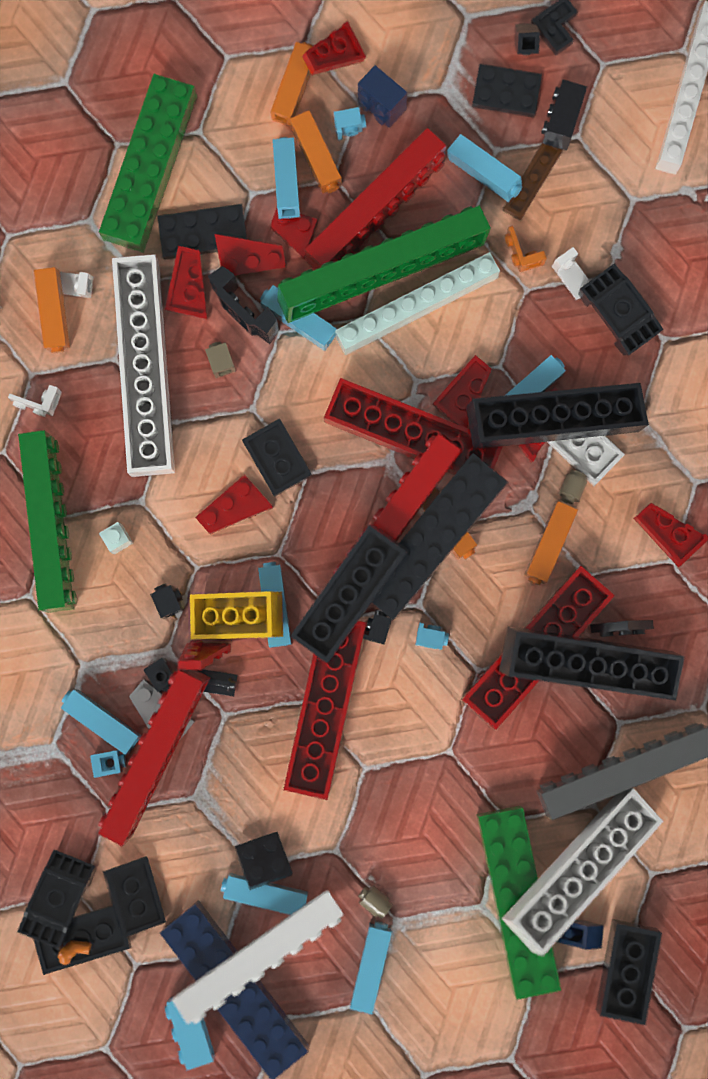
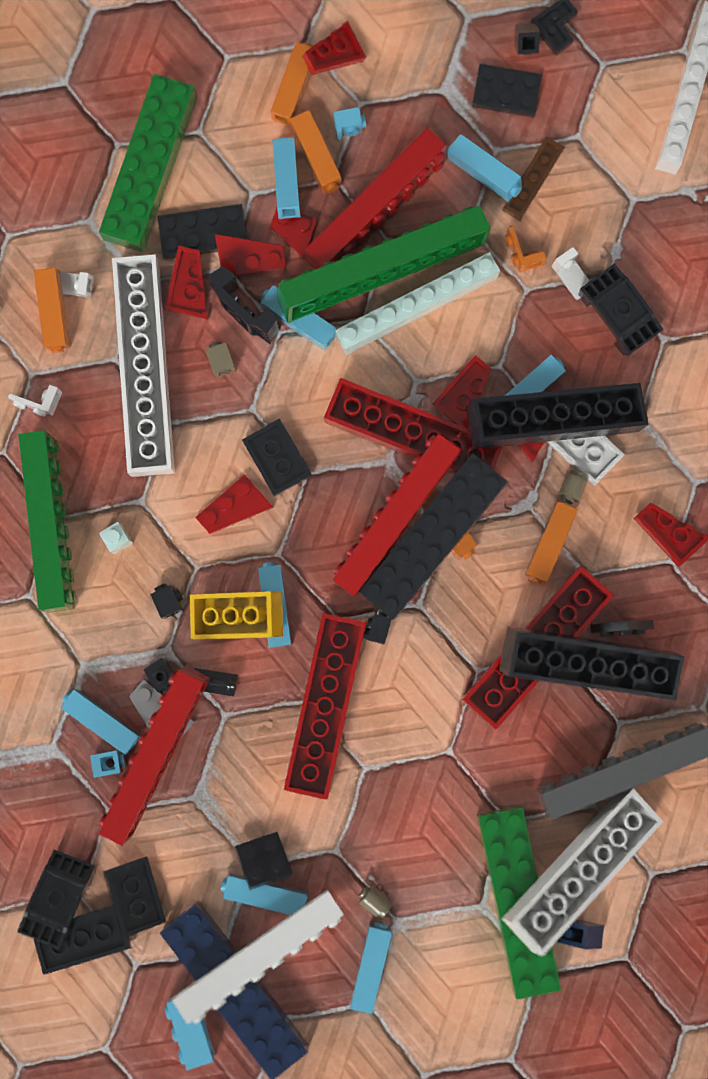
(71, 948): orange arm -> none
(200, 655): red wing -> none
(349, 593): black brick -> none
(381, 97): dark blue brick -> none
(431, 637): medium azure brick -> none
(563, 114): black brick -> none
(628, 972): black brick -> none

